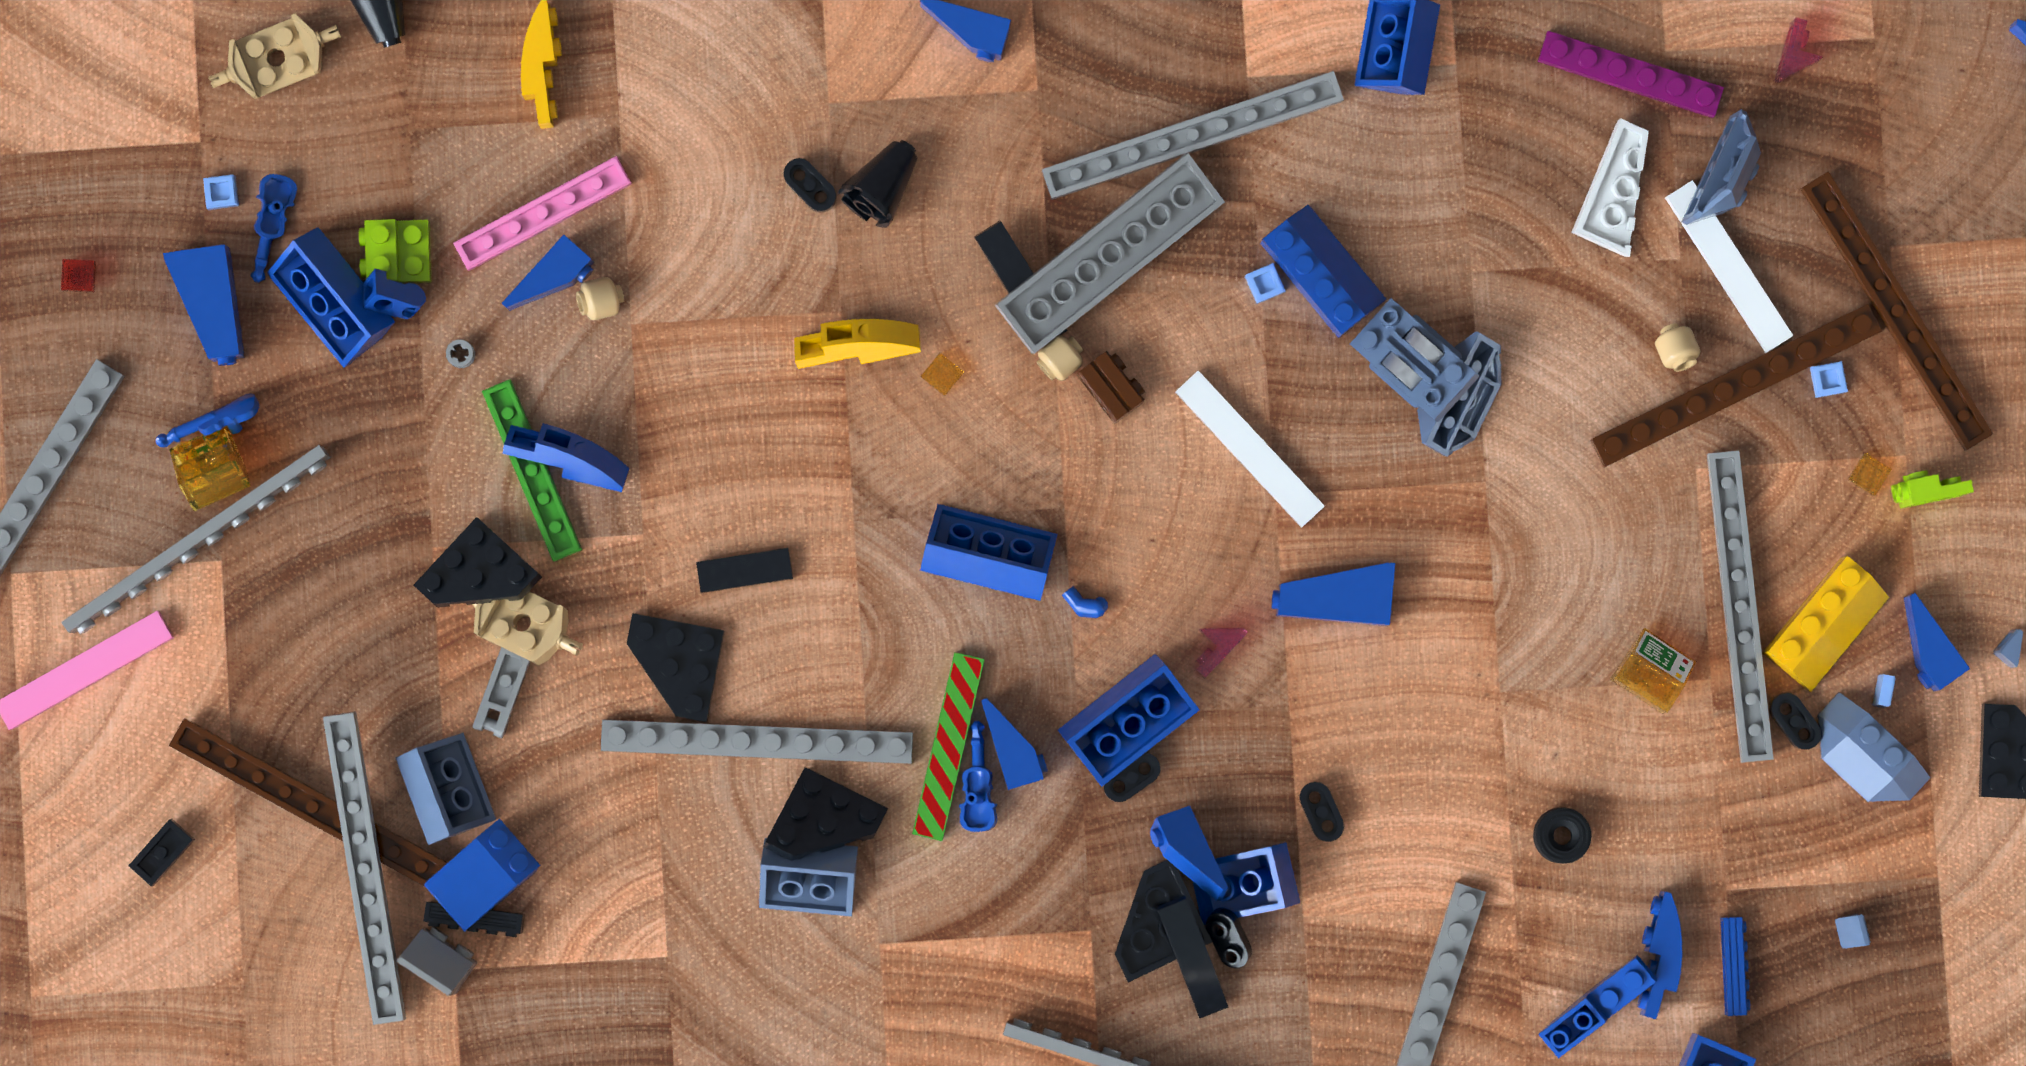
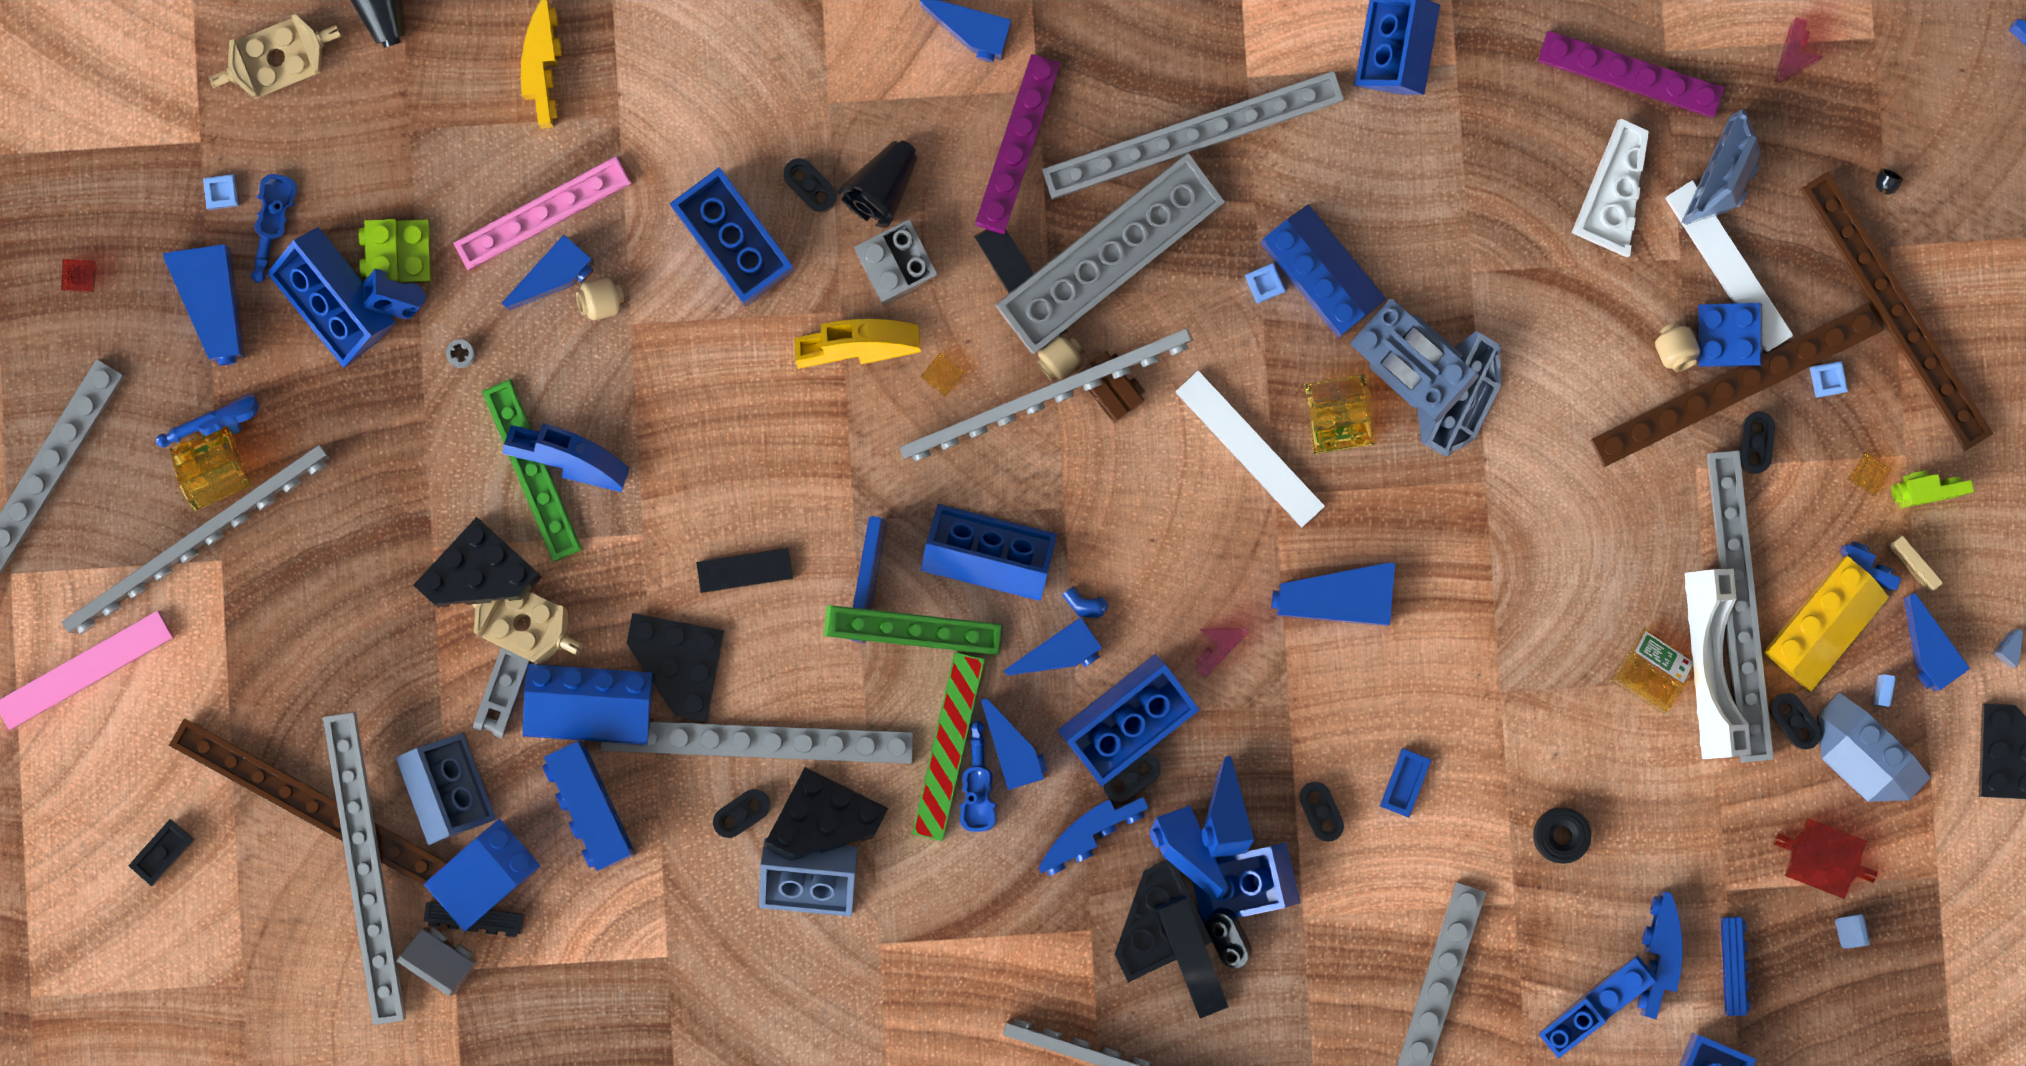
(587, 704): none -> blue slope
(589, 806): none -> blue brick
(732, 237): none -> blue brick
(741, 812): none -> black plate
(869, 565): none -> blue tile
(895, 262): none -> light grey slope
(912, 630): none -> bright green tile
(1017, 144): none -> magenta plate
(1060, 391): none -> light grey plate
(1063, 650): none -> blue slope
(1078, 839): none -> blue slope
(1227, 823): none -> blue slope
(1339, 414): none -> clear yellow slope
(1405, 782): none -> blue tile
(1721, 725): none -> white arch
(1730, 334): none -> blue plate
(1757, 443): none -> black plate
(1825, 858): none -> clear red plate
(1861, 555): none -> blue slope
(1889, 180): none -> black hinge
(1915, 563): none -> tan tile

